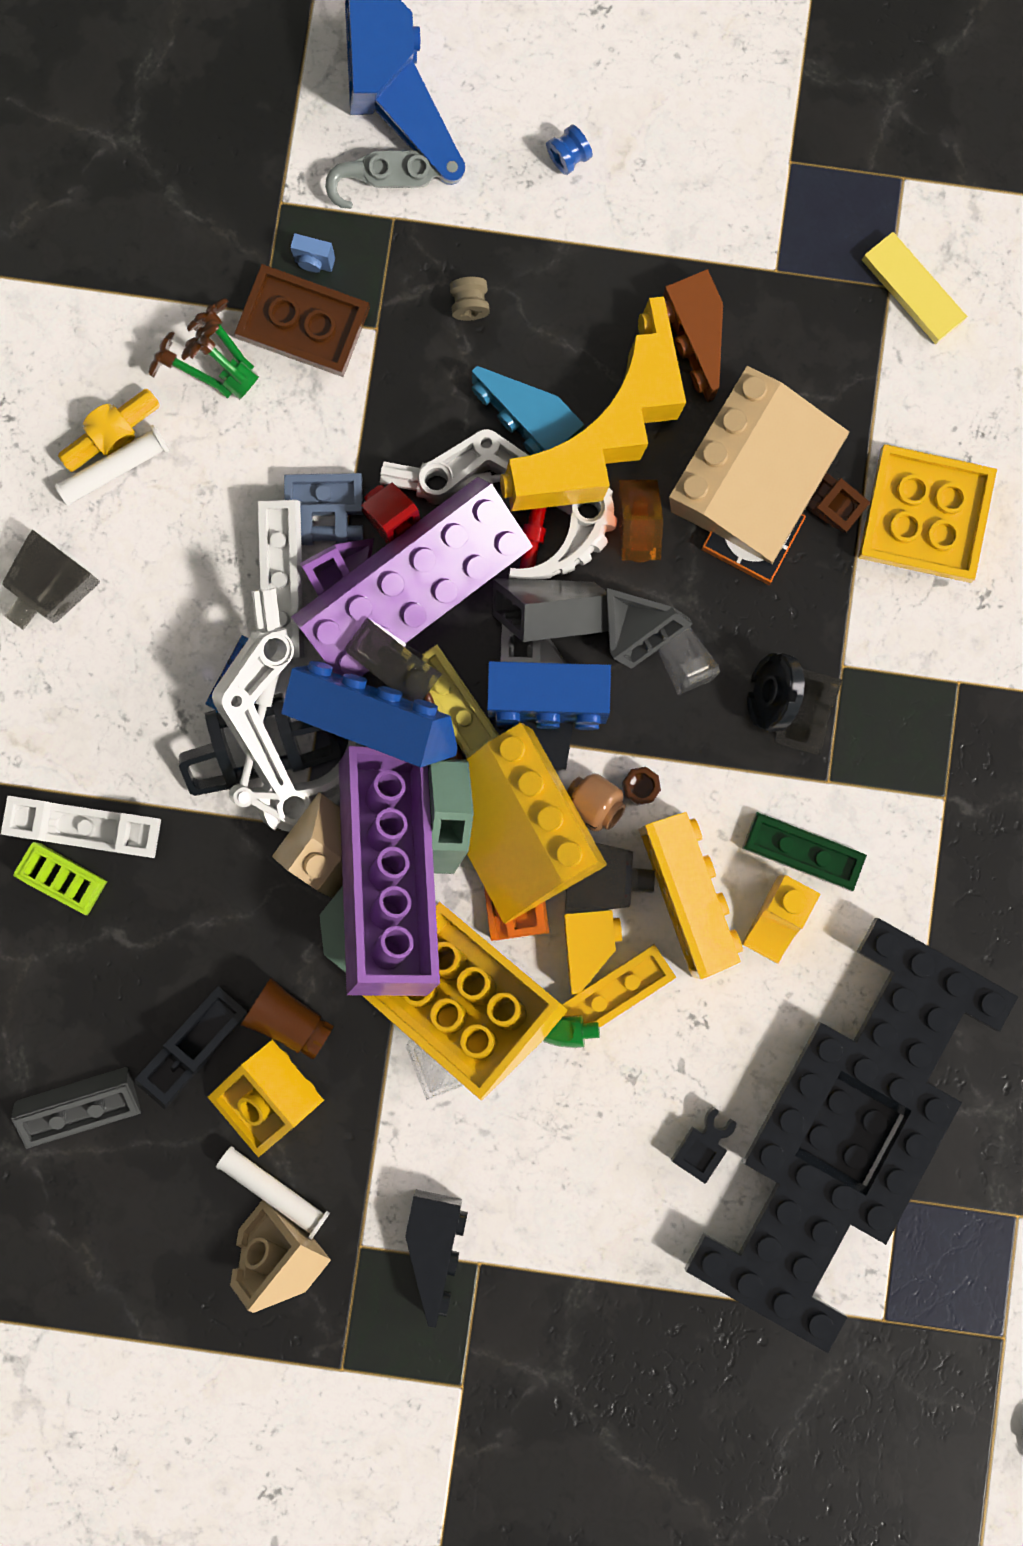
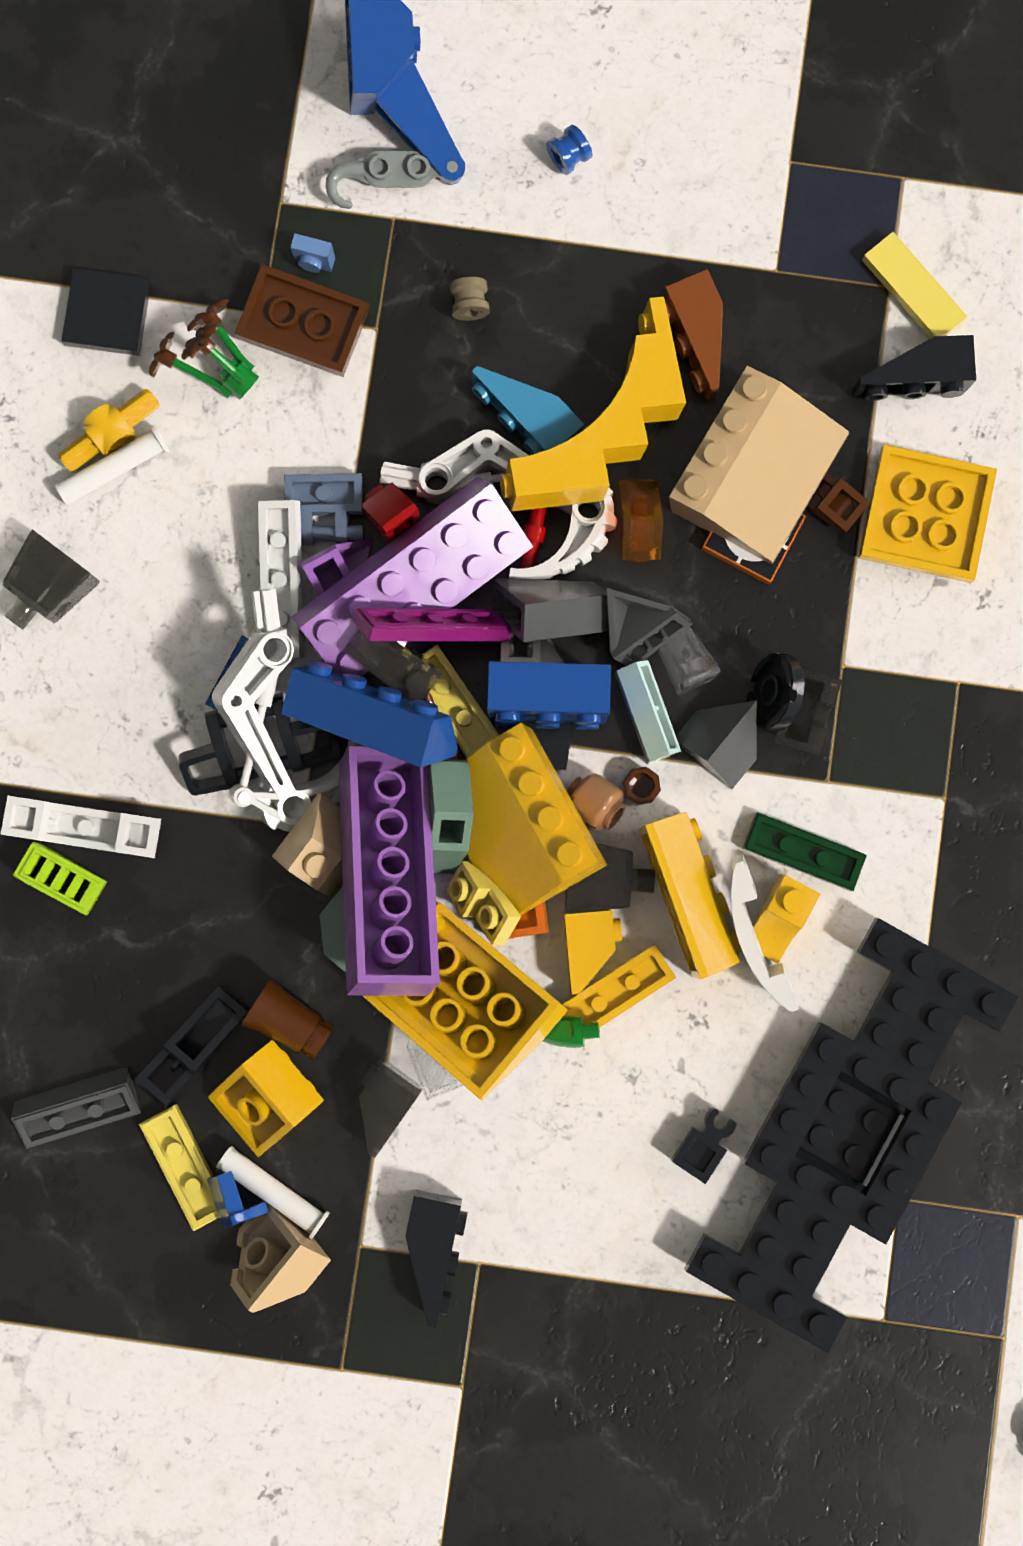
(106, 311): none -> black tile
(182, 1164): none -> light yellow tile
(229, 1203): none -> blue tile
(385, 1103): none -> clear smoke slope
(431, 624): none -> magenta tile
(480, 898): none -> light yellow slope
(647, 711): none -> light aqua piece
(722, 740): none -> dark grey slope
(774, 977): none -> white slope
(935, 366): none -> black slope

